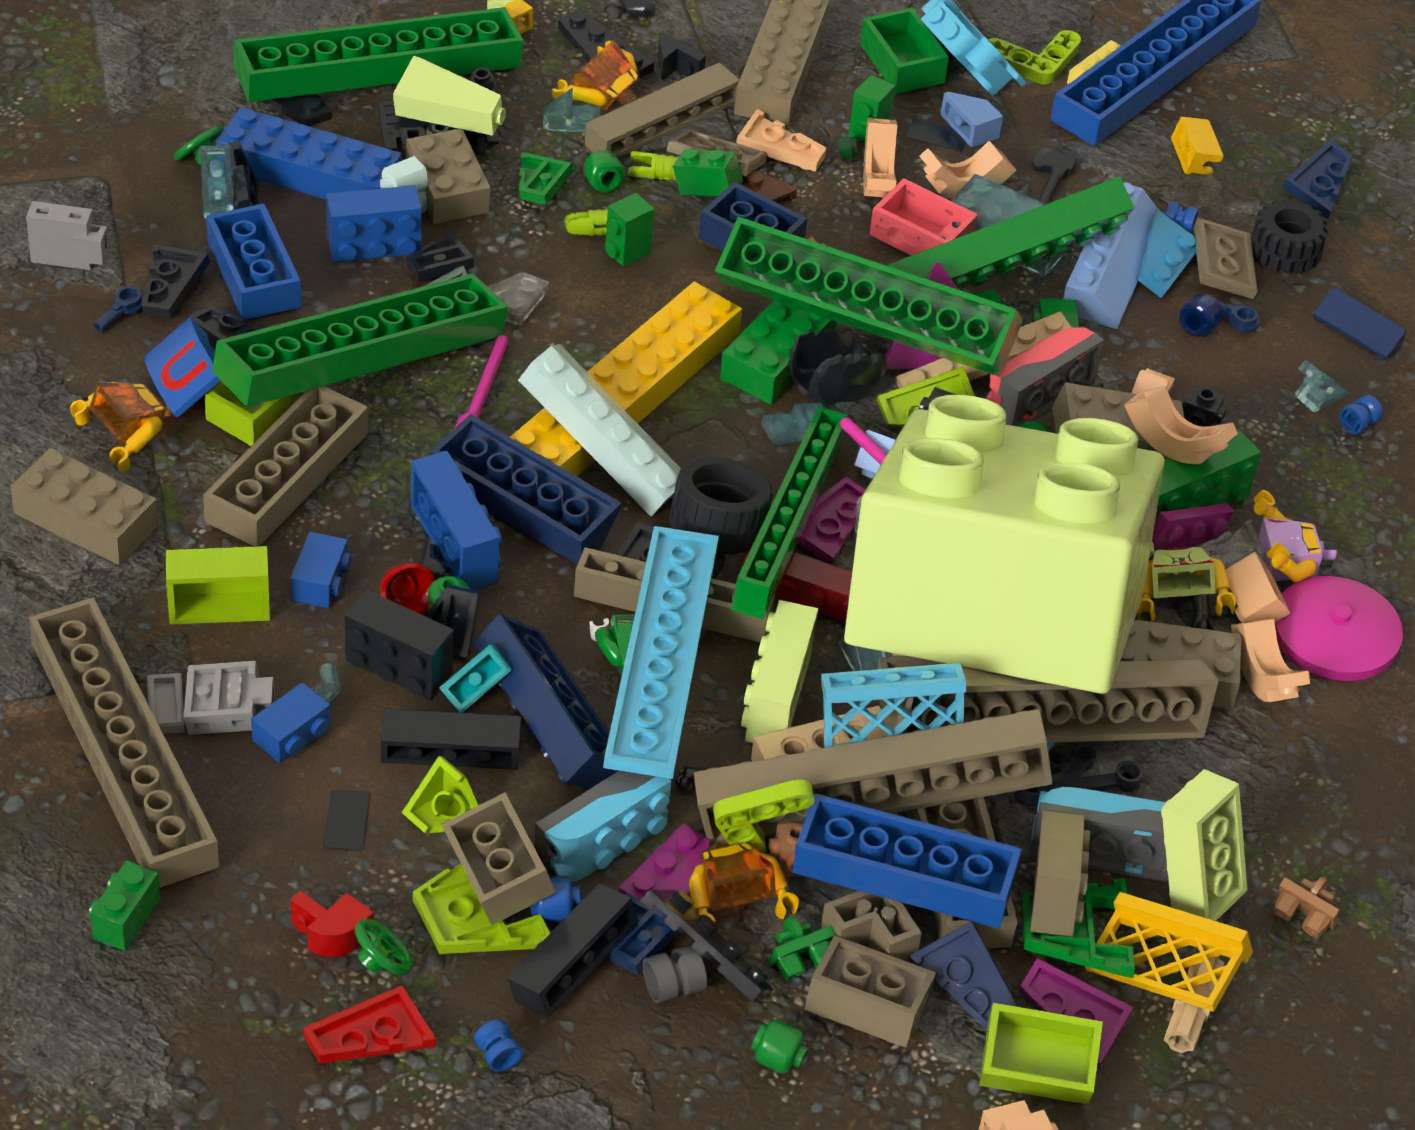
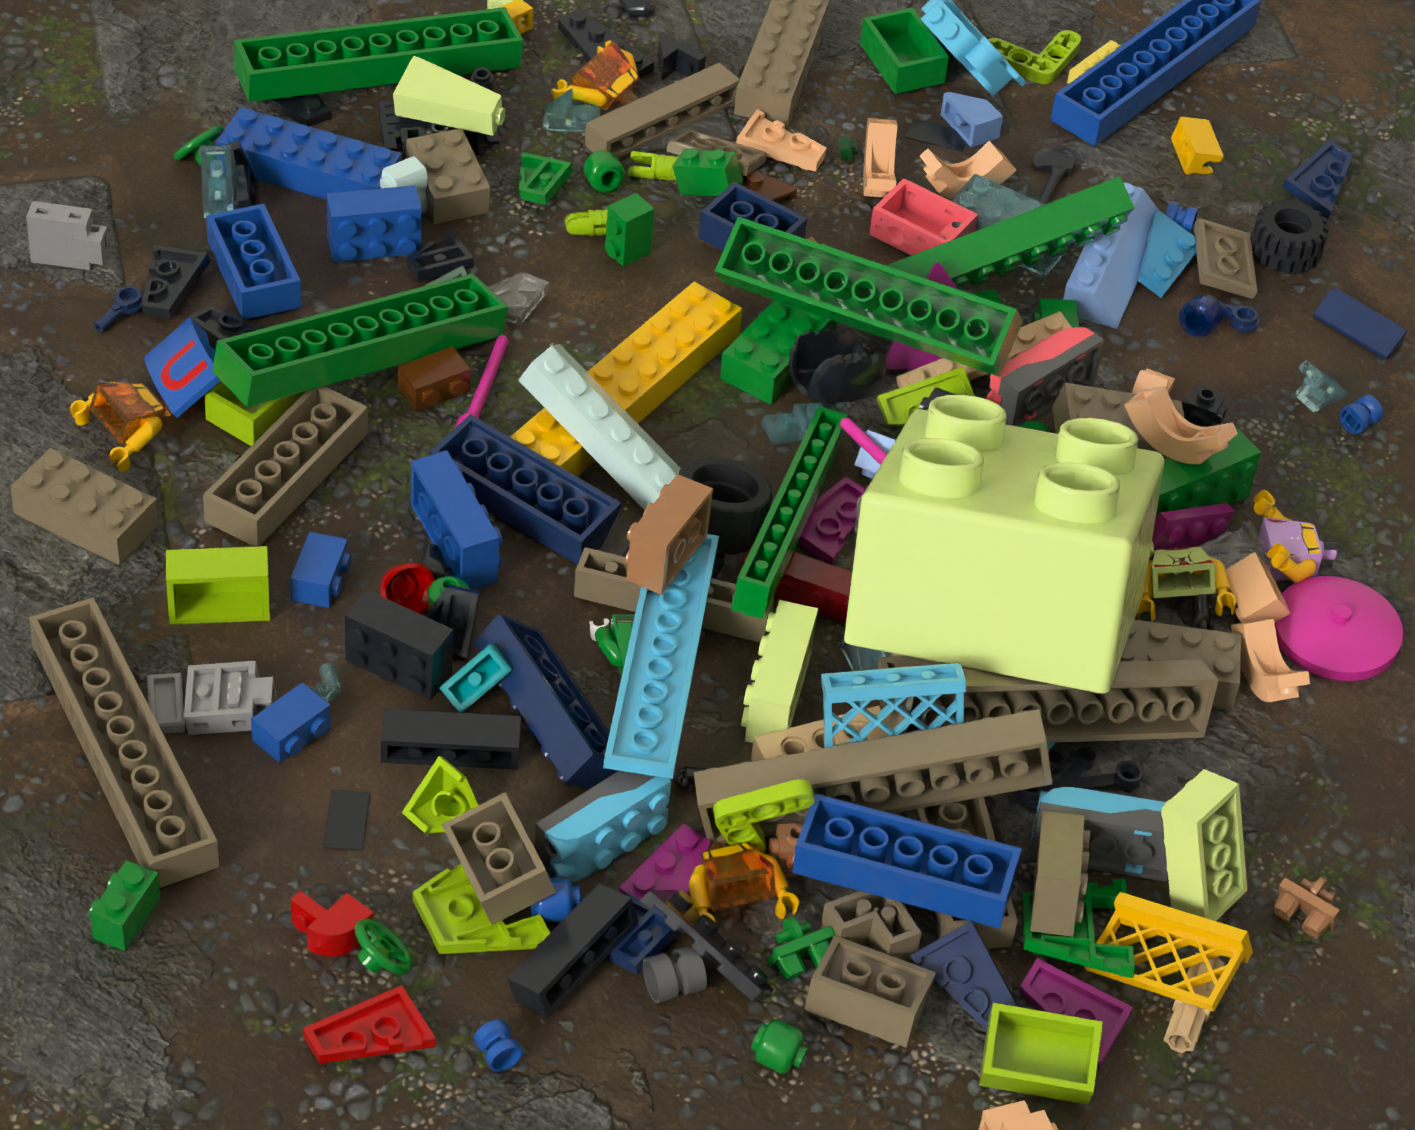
(434, 378): none -> reddish brown brick
(668, 534): none -> medium nougat brick
(870, 100): green brick -> none

